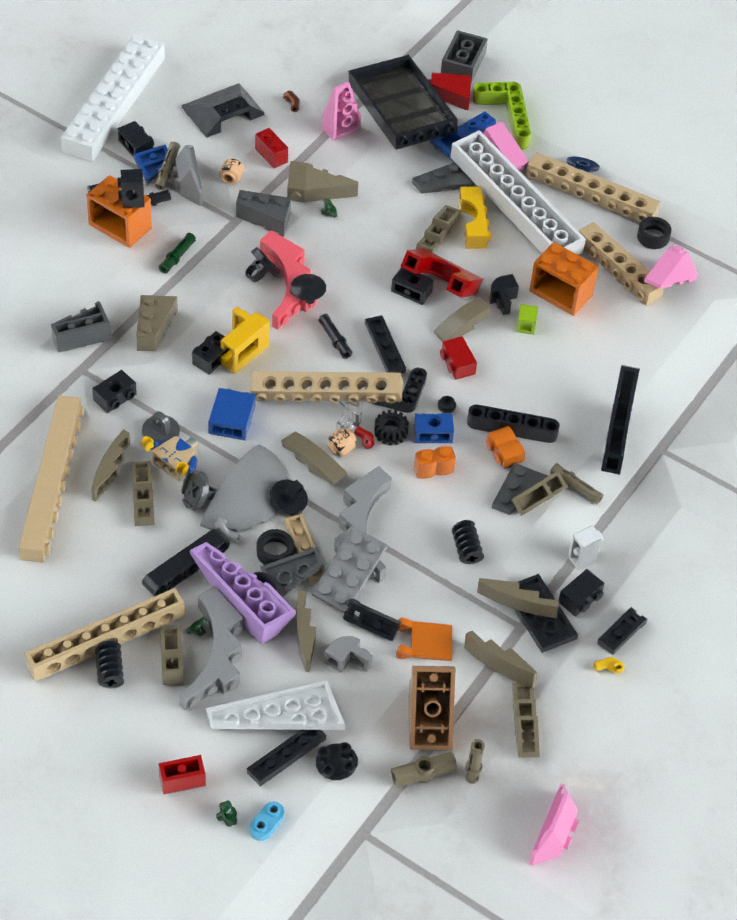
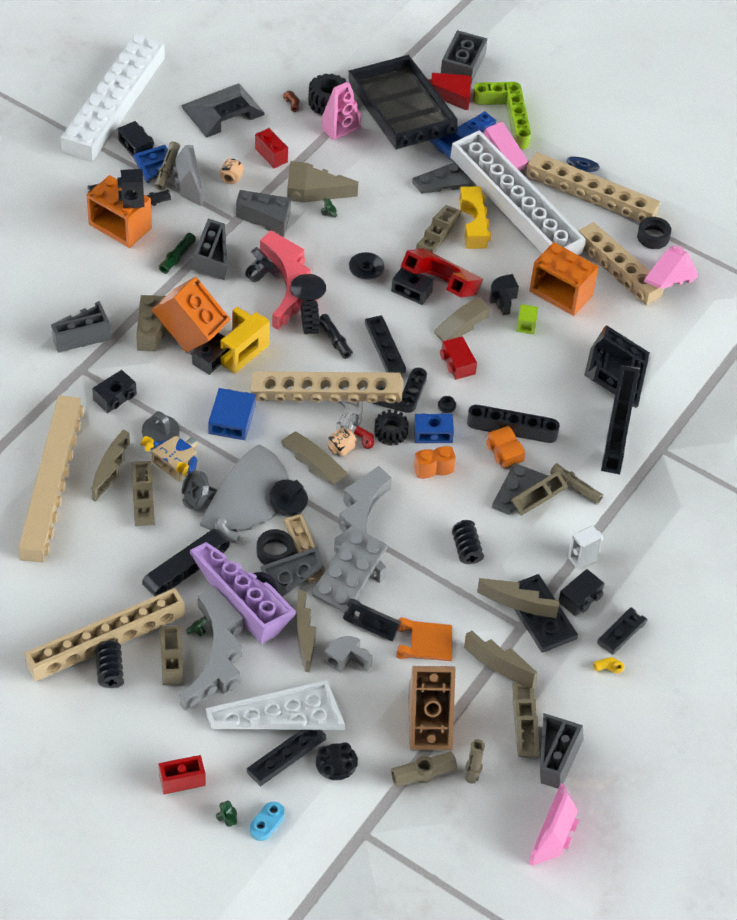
(191, 314): none -> orange container
(211, 251): none -> dark grey wedge
(310, 317): none -> black tyre
(321, 89): none -> black tyre
(366, 265): none -> black dish
(559, 748): none -> dark grey wedge
(608, 355): none -> black slope

